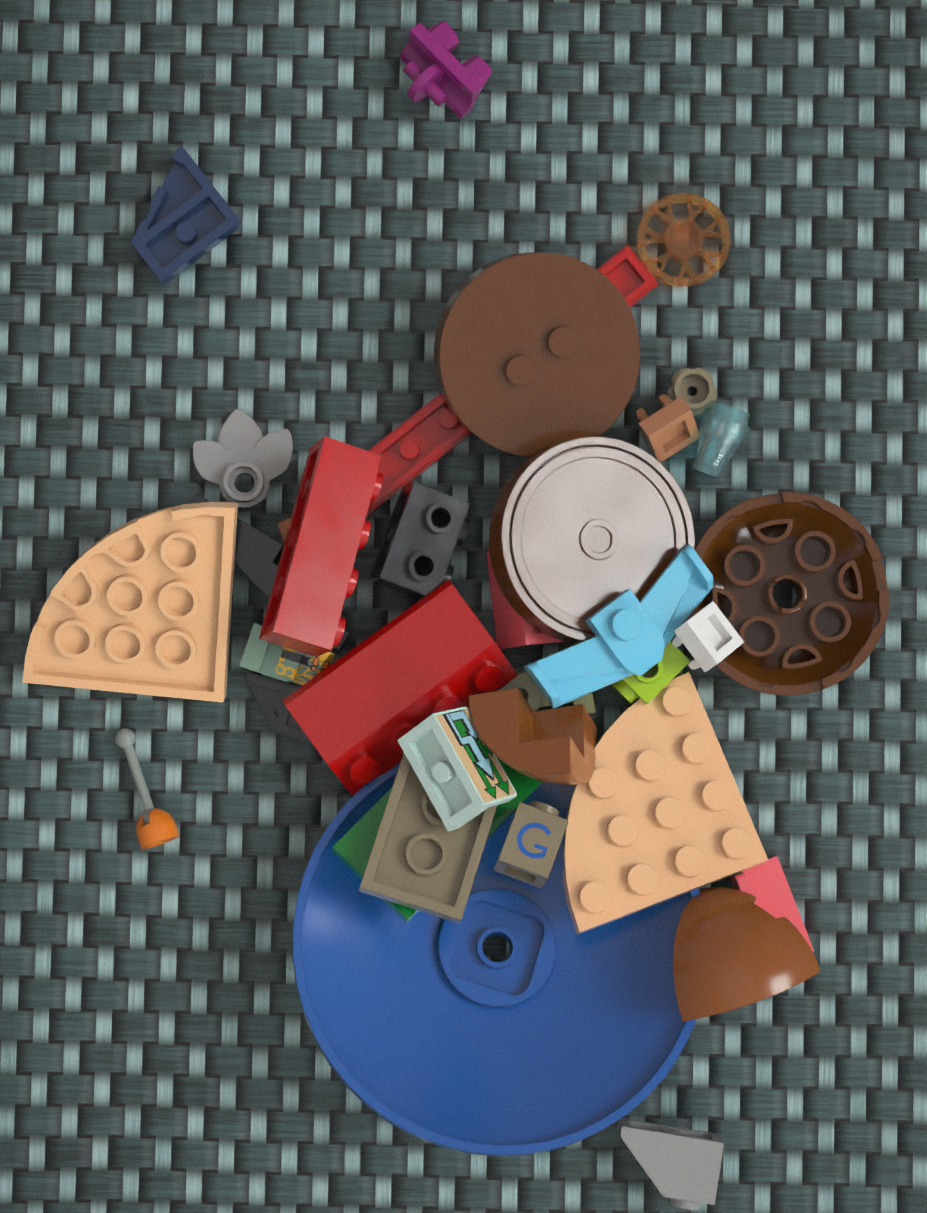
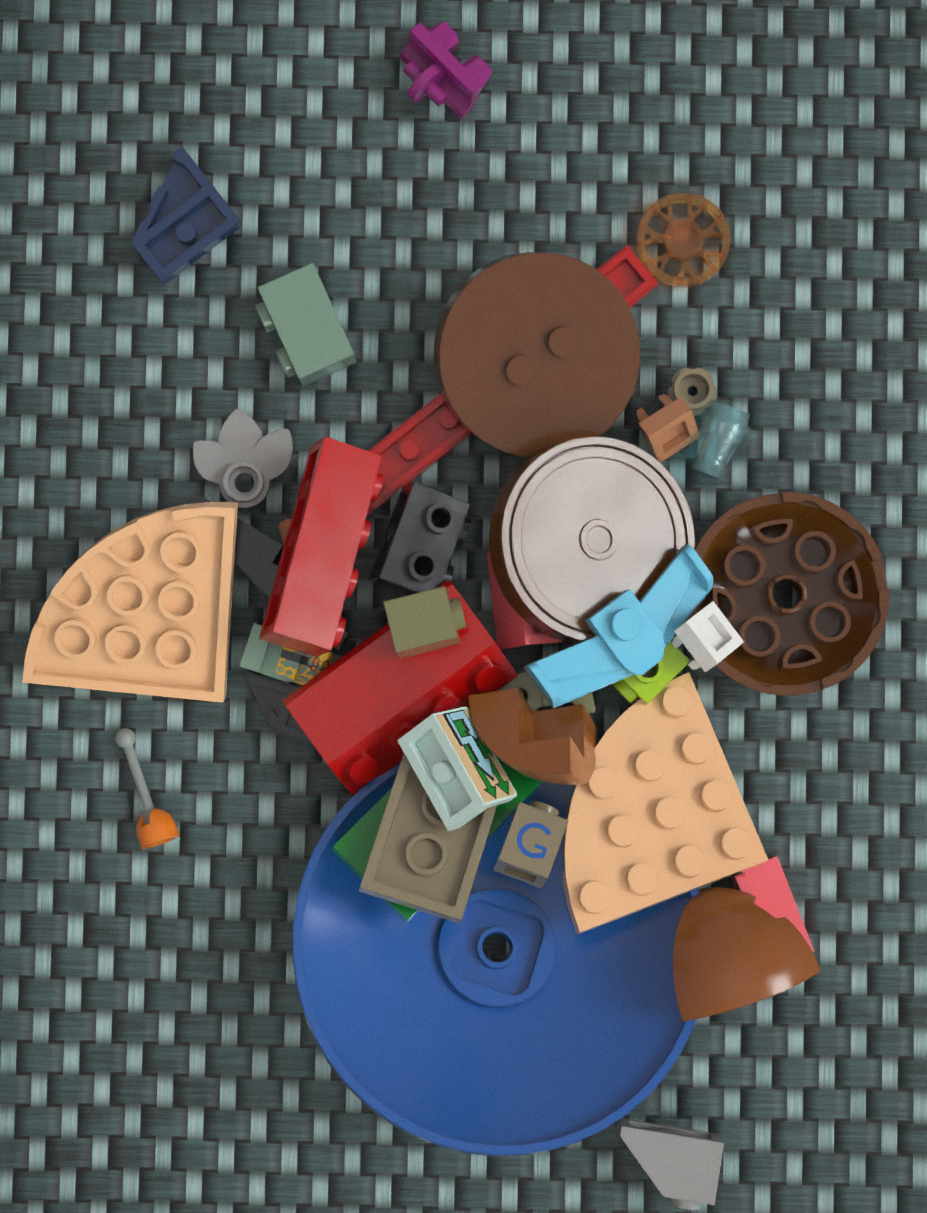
(306, 324): none -> sand green brick
(424, 621): none -> olive brick

